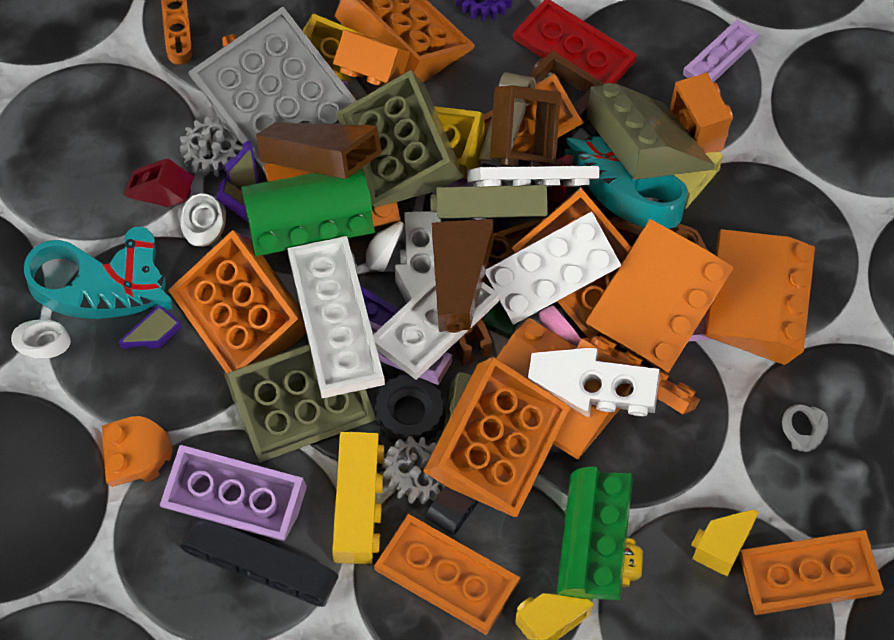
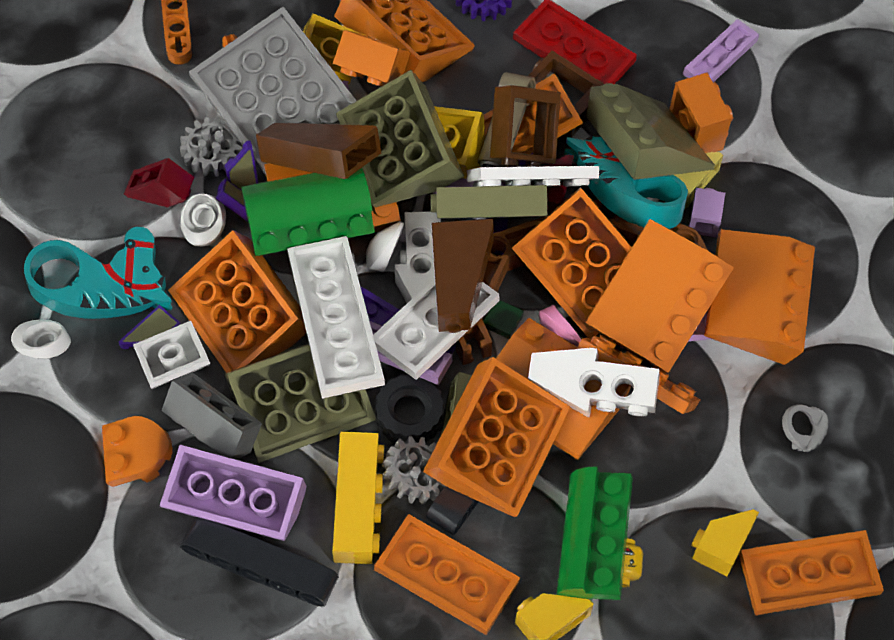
(171, 354): none -> white slope
(211, 416): none -> dark grey brick
(553, 268): white plate -> none
(707, 211): none -> lavender brick

